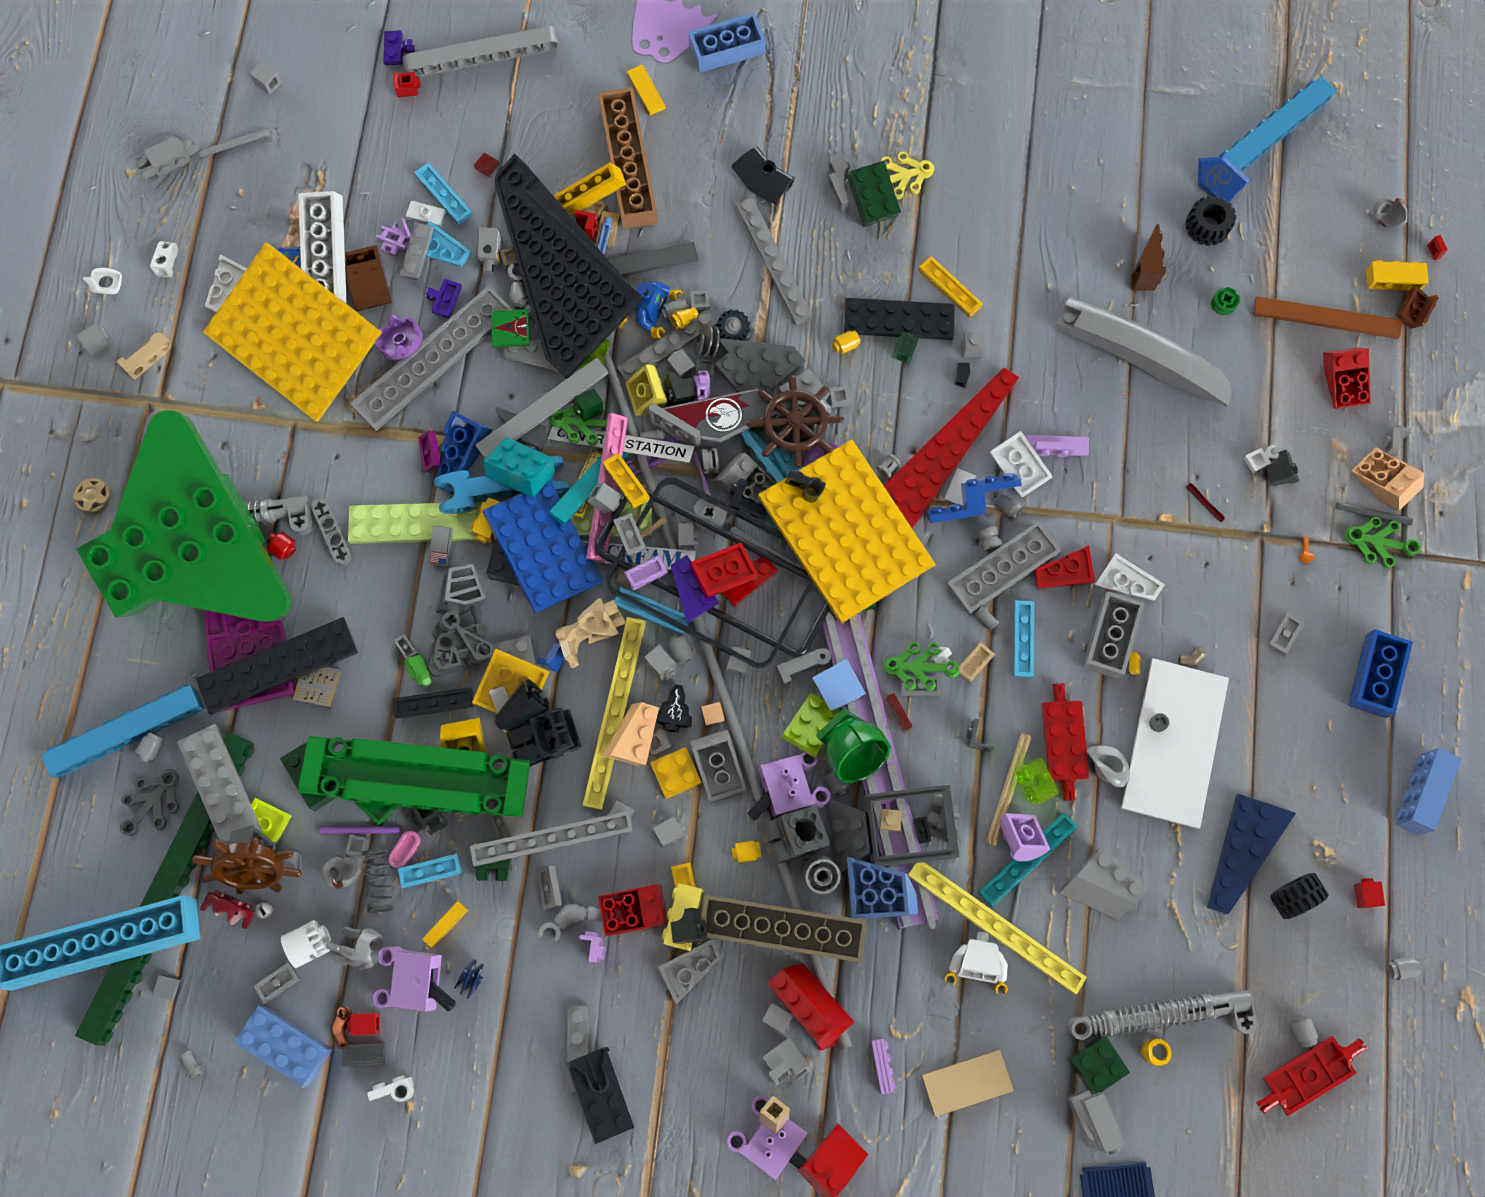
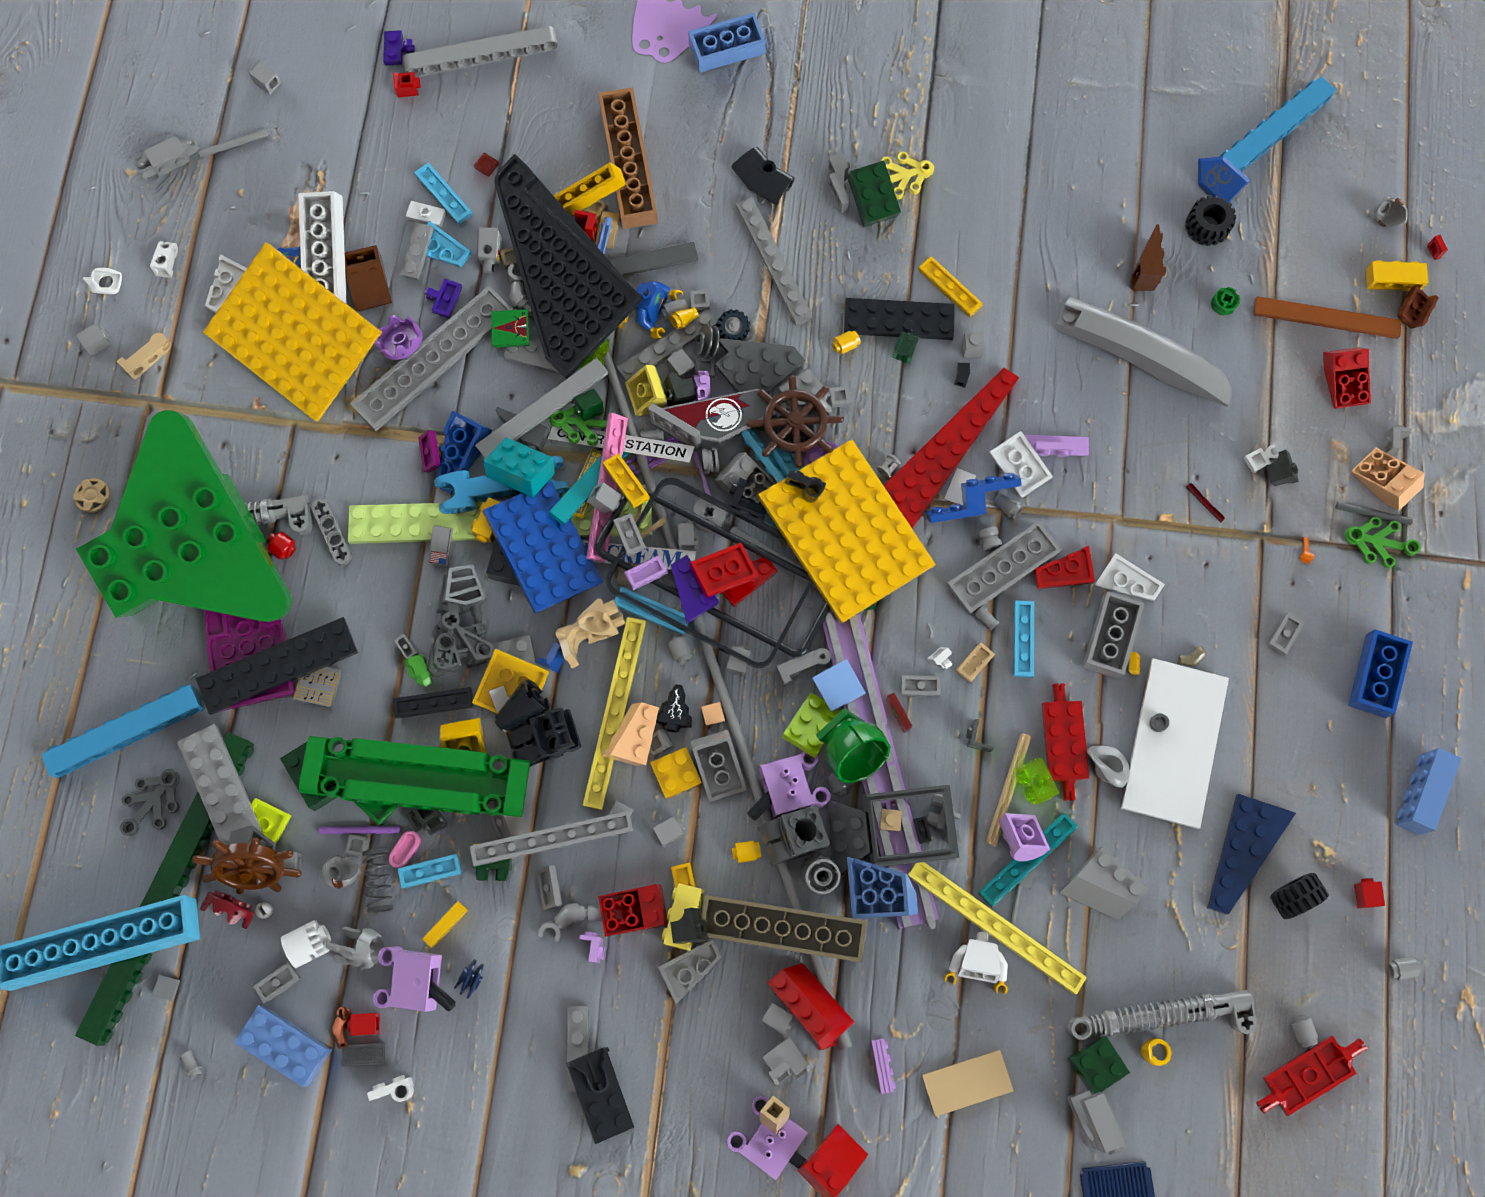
(148, 747): light grey brick -> none
(393, 242): lavender piece -> none
(646, 90): yellow tile -> none
(660, 664): light grey brick -> none
(918, 666): bright green plant -> none

